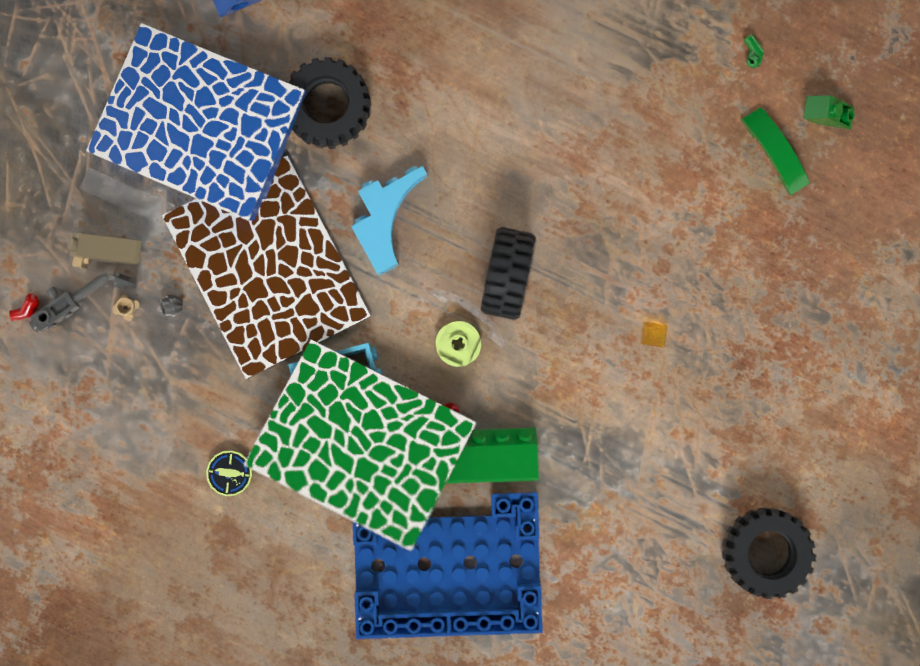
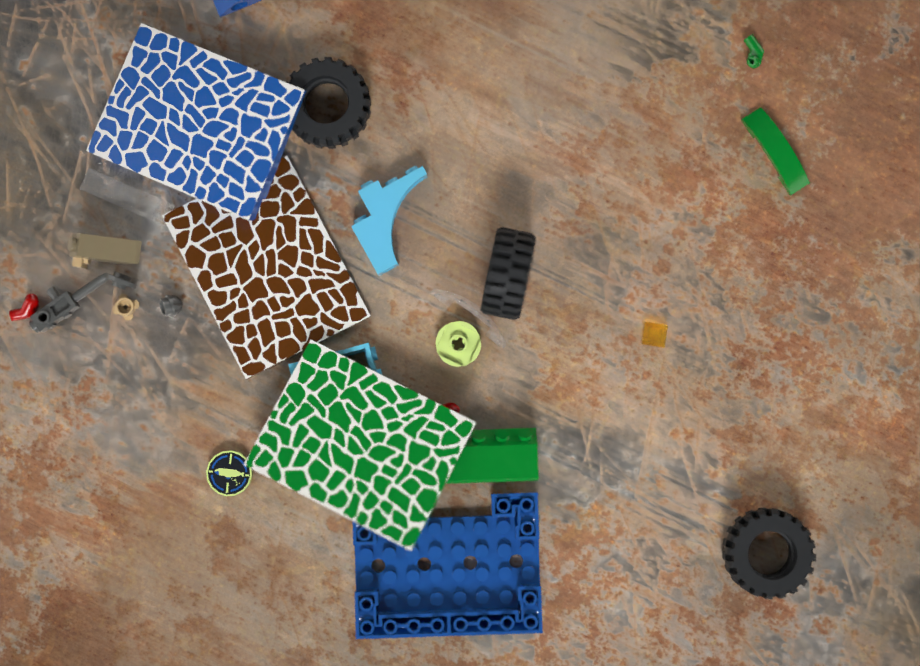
(829, 111): green slope -> none

